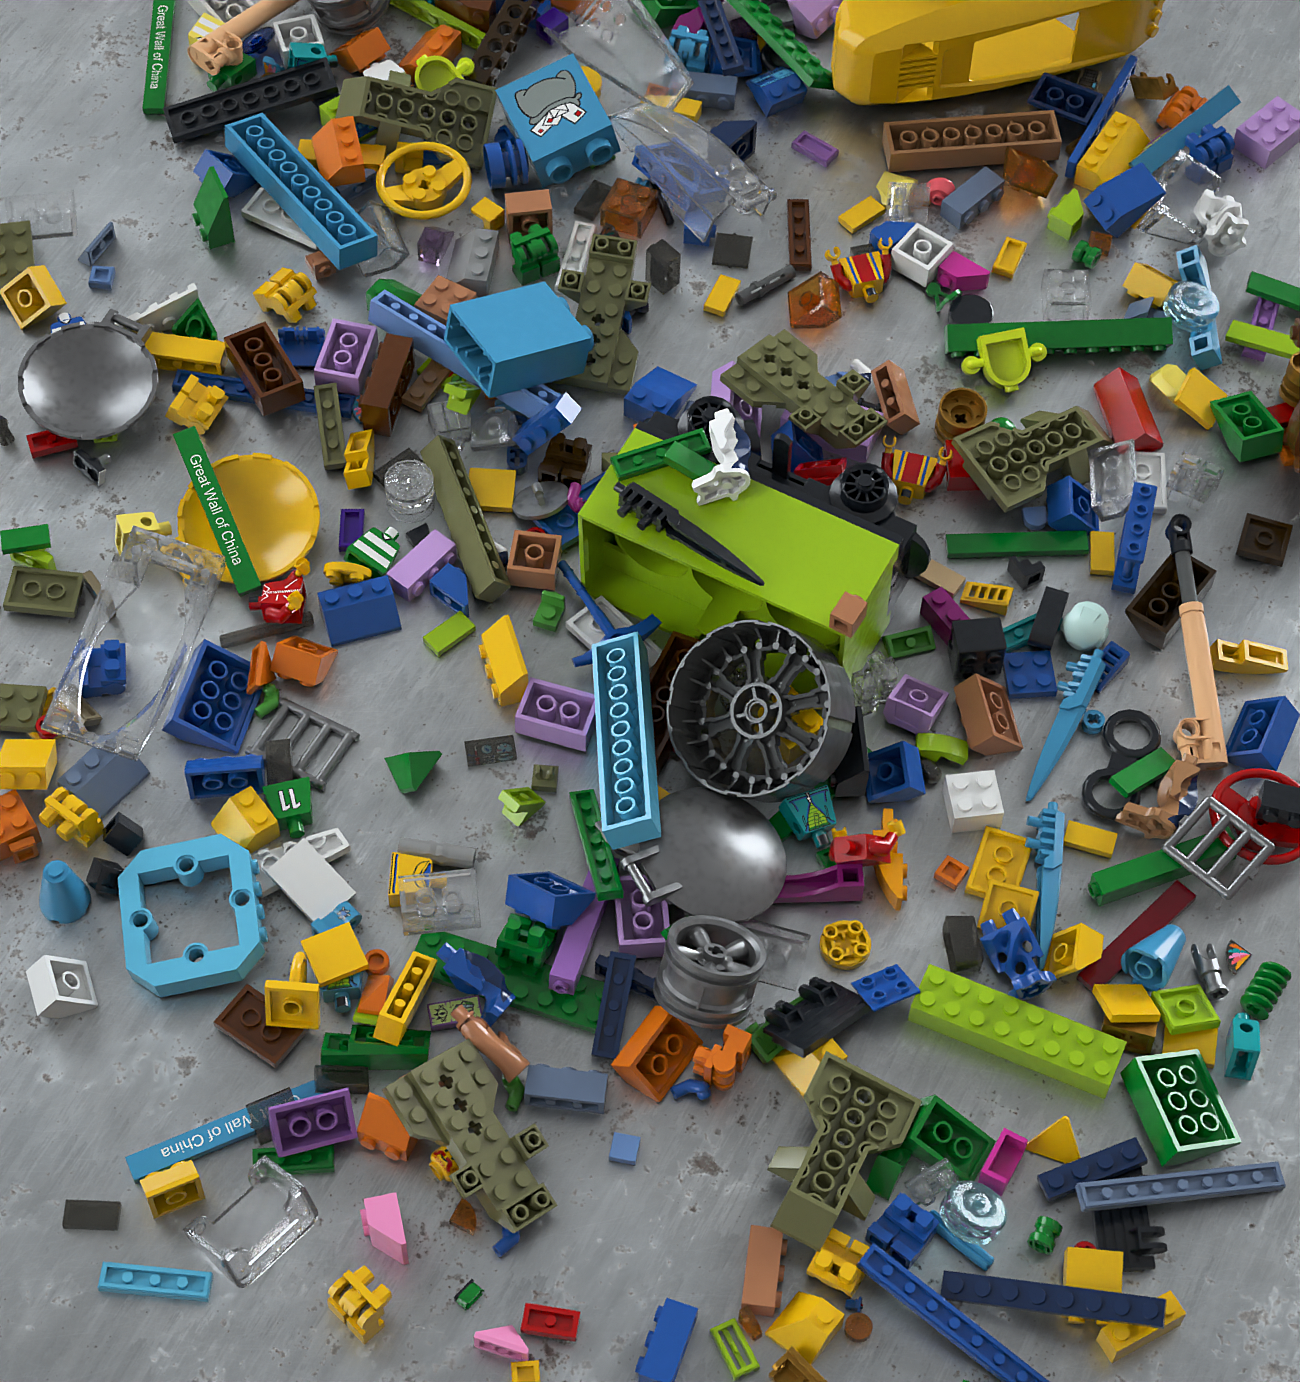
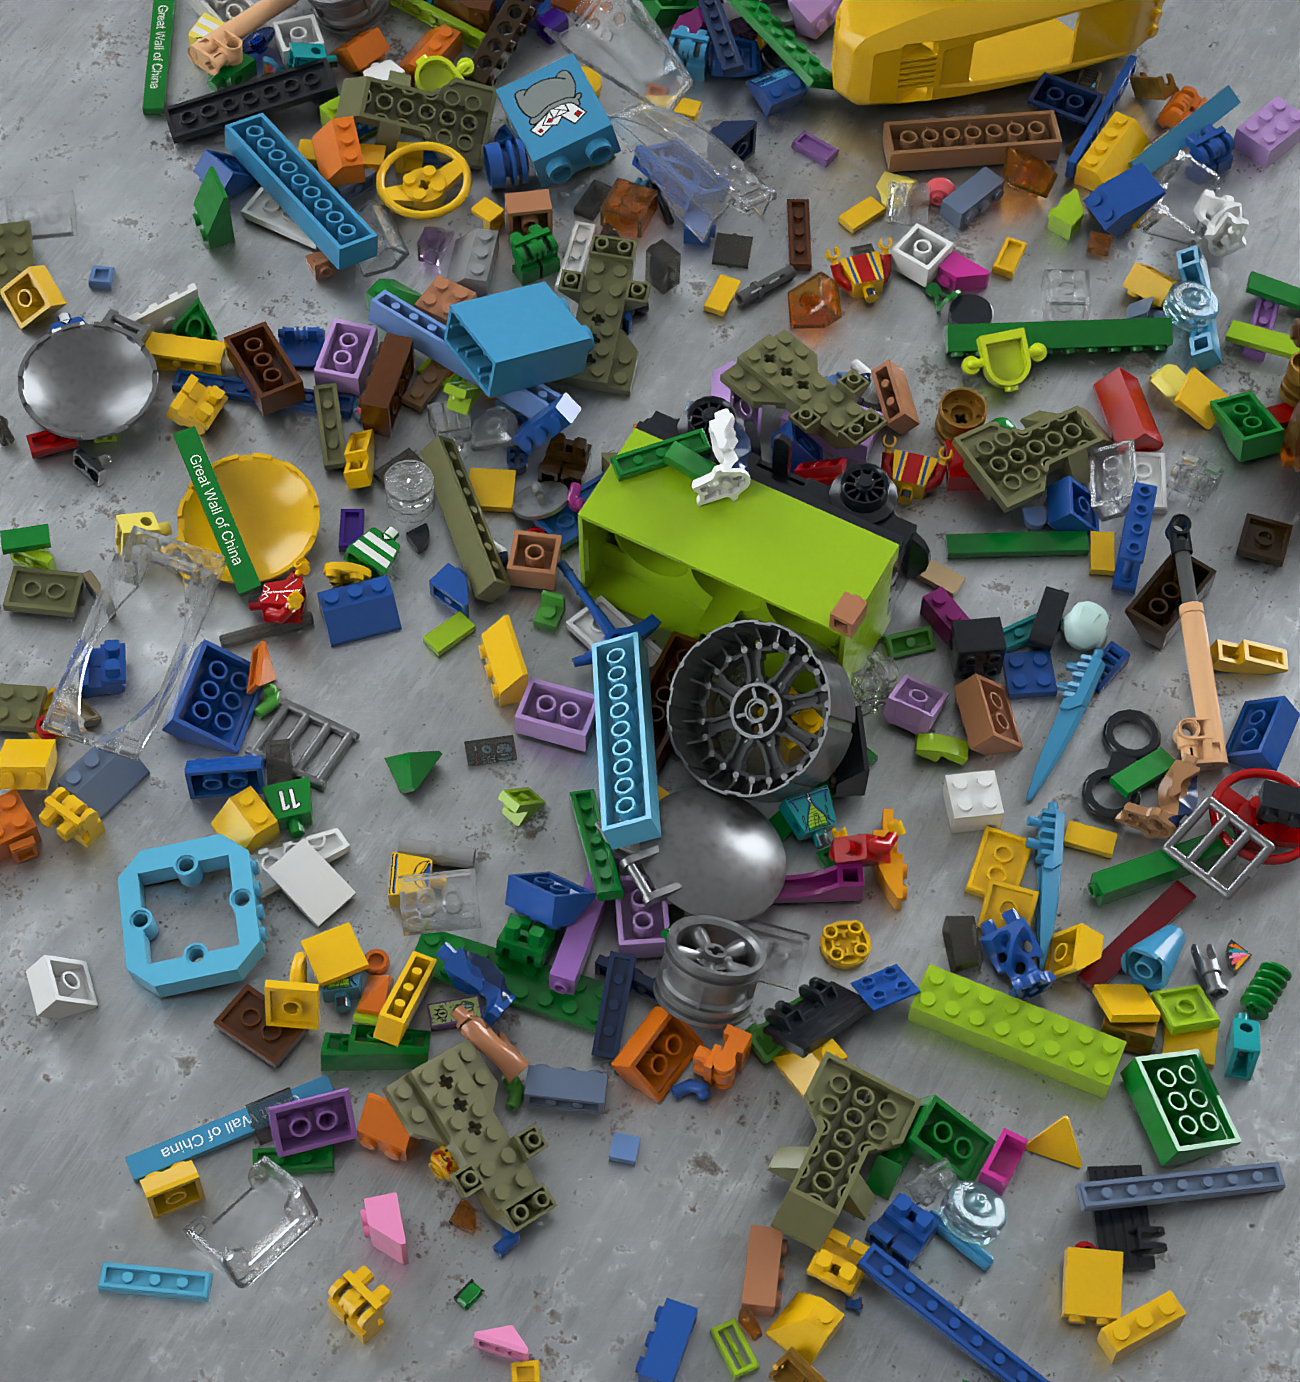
(63, 893): dark azure cone -> none
(91, 1215): clear smoke tile -> none
(98, 245): sand blue slope -> none
(104, 875): black panel -> none
(123, 834): black panel -> none
(286, 294): yellow hips -> none
(302, 660): orange slope -> none
(333, 1078): clear smoke tile -> none
(340, 915): dark azure leg -> none
(422, 563): lavender brick -> none
(545, 778): olive tile -> none
(550, 1322): red plate -> none
(657, 392): blue slope -> none
(658, 512): black piece -> none
(713, 90): sand blue brick -> none
(858, 1327): clear orange tile -> none
(888, 229): blue slope -> none
(895, 774): blue slope -> none
(931, 772): clear smoke cylinder -> none
(951, 872): orange tile -> none
(993, 605): yellow slope -> none
(1025, 572): black panel -> none
(1044, 1235): green wheel -> none
(1054, 1299): dark blue plate -> none
(1086, 254): green wheel -> none
(1094, 728): dark azure bush -> none
(1094, 1167): dark blue plate -> none

